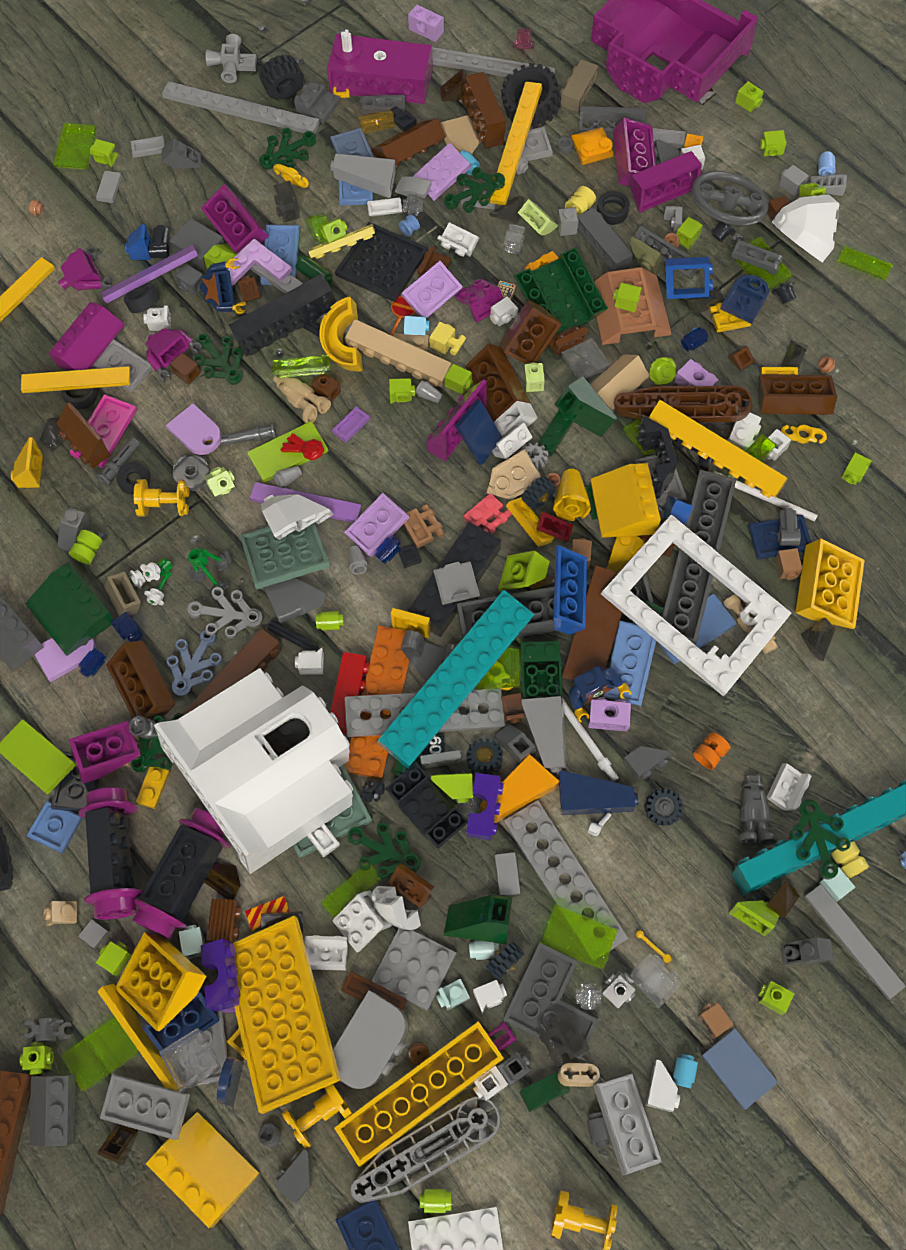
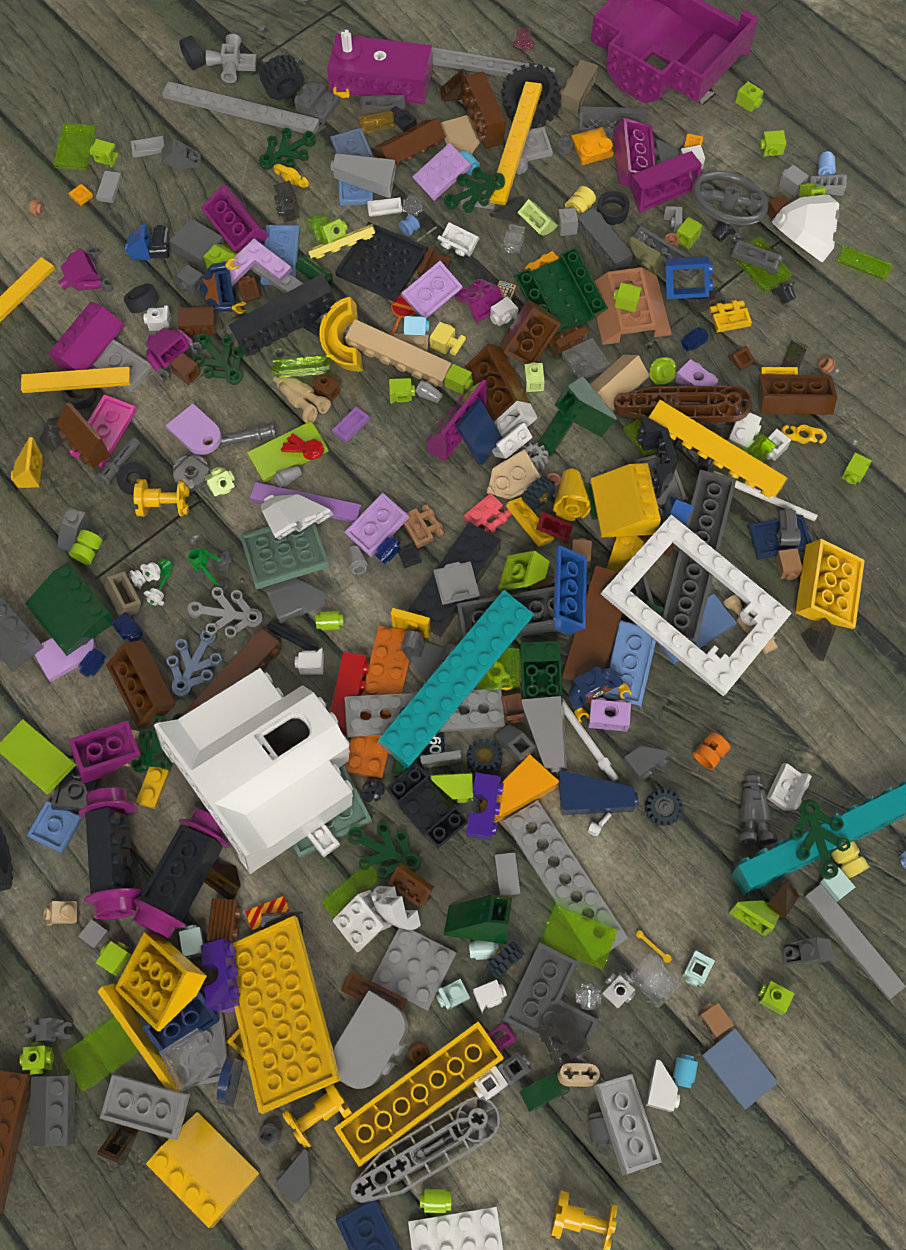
(80, 194): none -> light orange tile
(142, 727): flat silver wheel -> none
(149, 274): medium lavender tile -> none
(192, 52): none -> black tyre
(197, 320): none -> reddish brown brick
(327, 952): white bracket -> none
(413, 186): light grey slope -> none
(426, 23): lavender brick -> none
(671, 137): light grey tile -> none
(693, 978): none -> light aqua window
(746, 300): dark blue tile -> none

